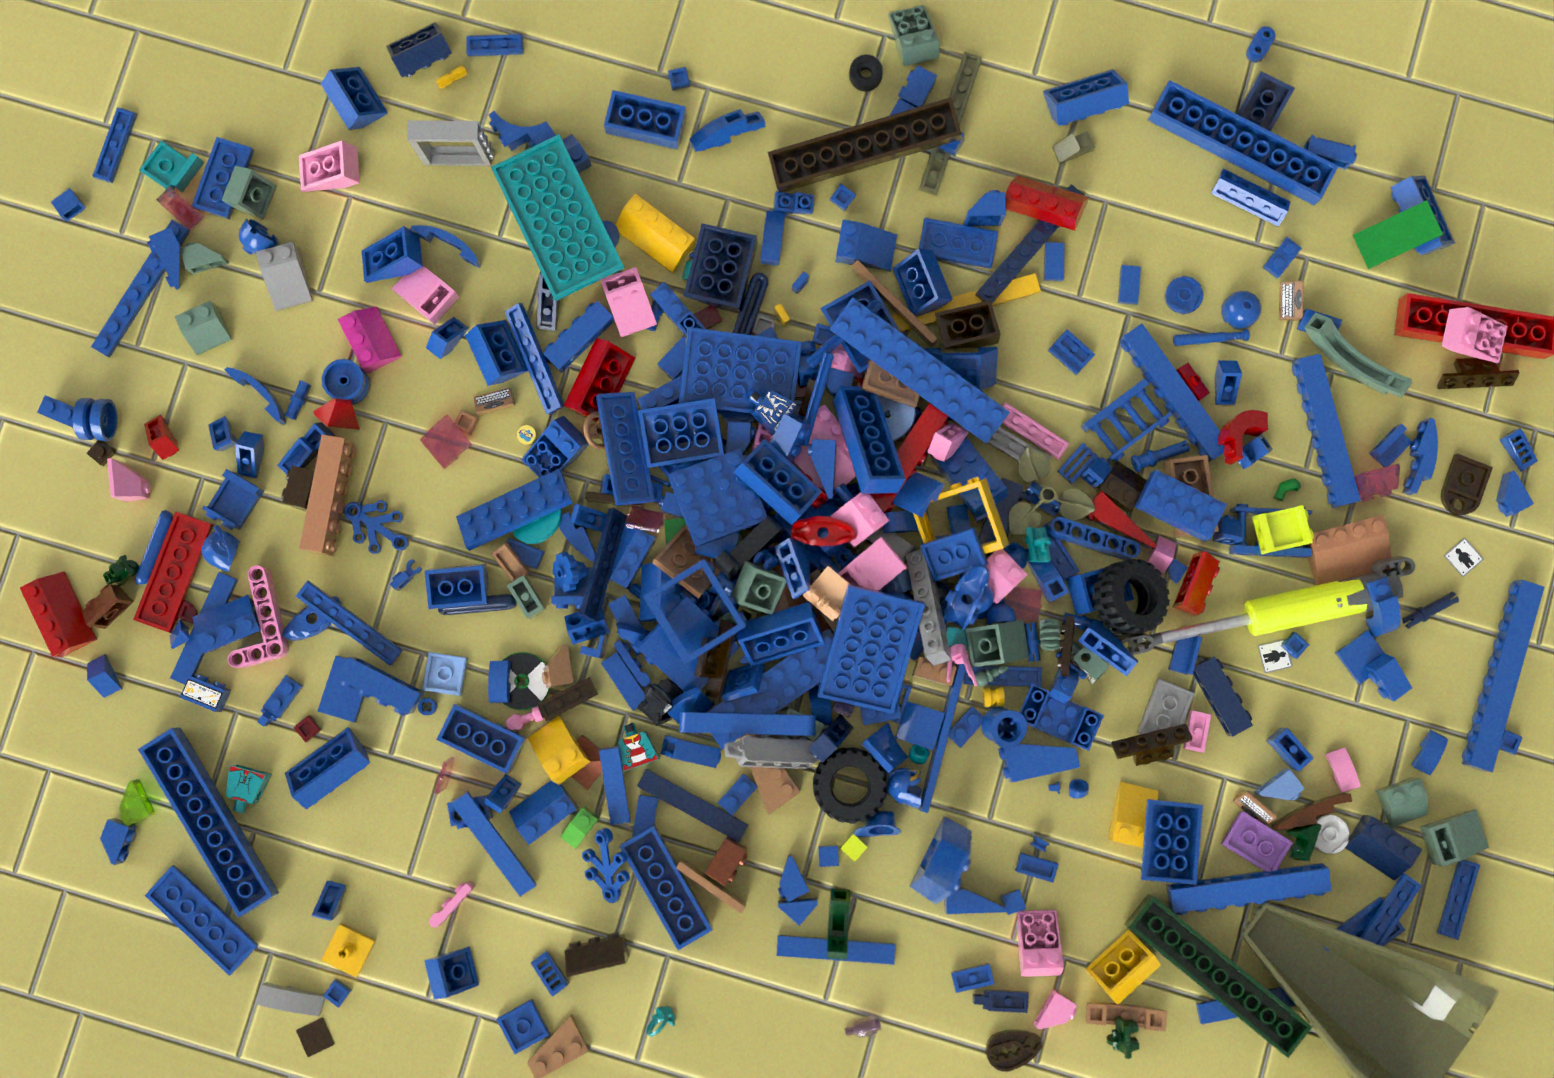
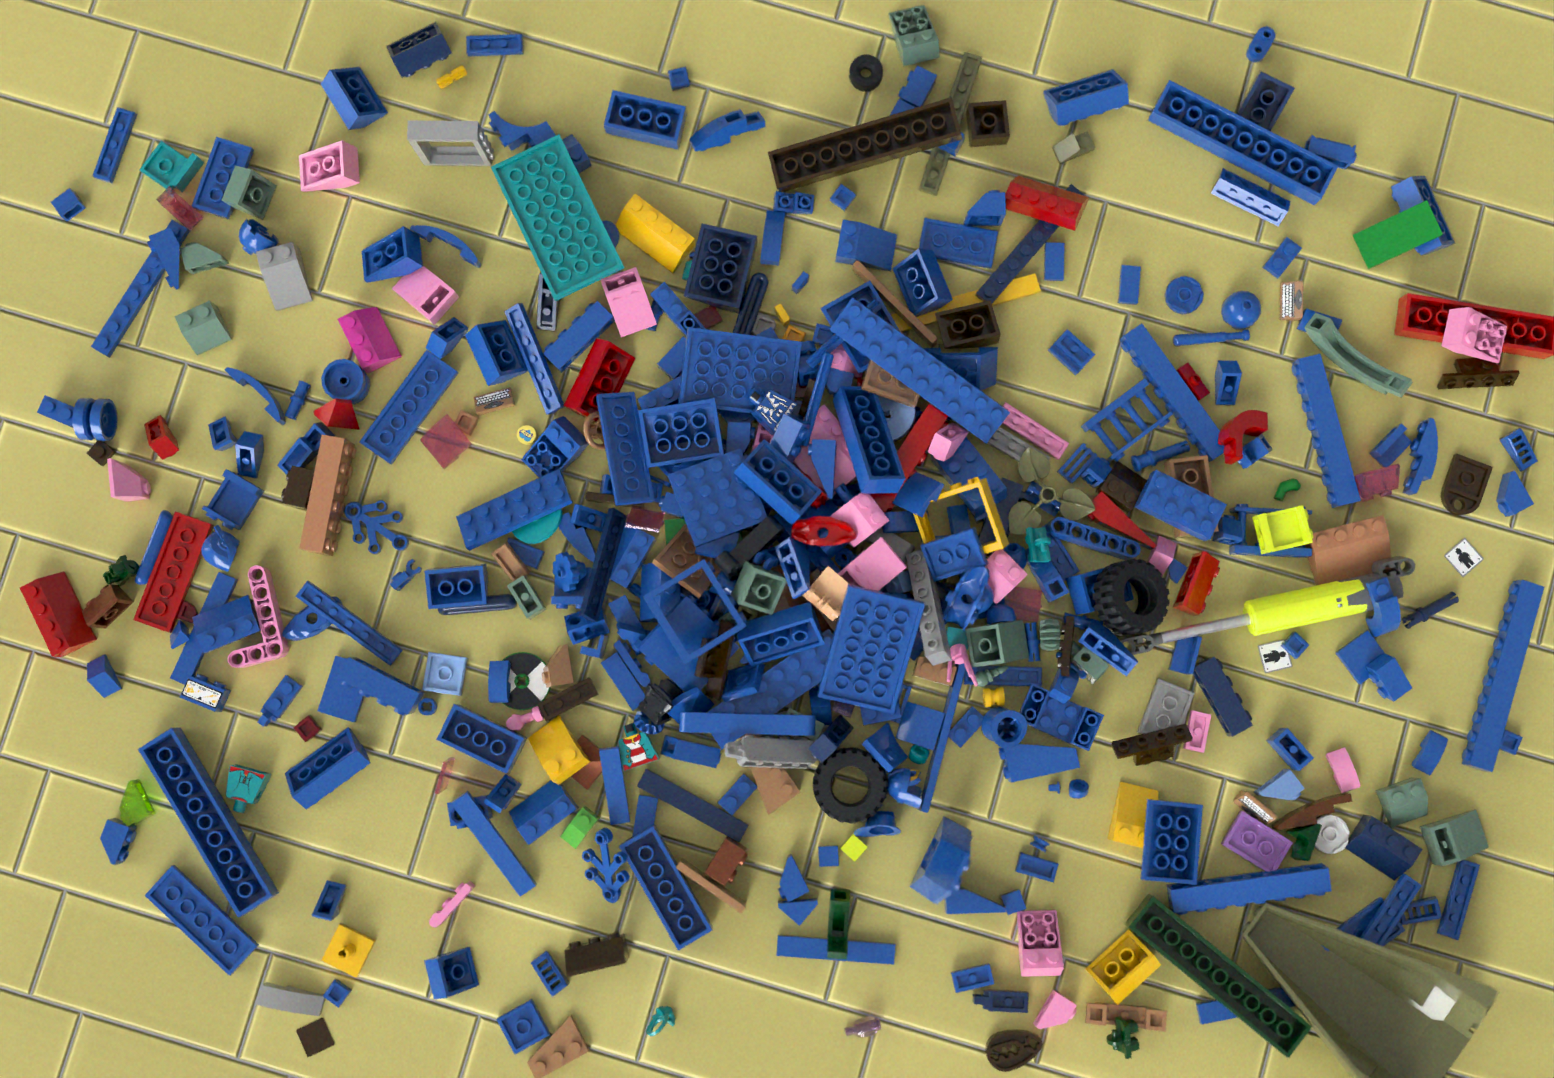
(408, 407): none -> blue plate
(643, 725): none -> blue gear
(794, 334): none -> light orange tile
(987, 123): none -> dark brown brick
(1427, 916): none -> blue slope

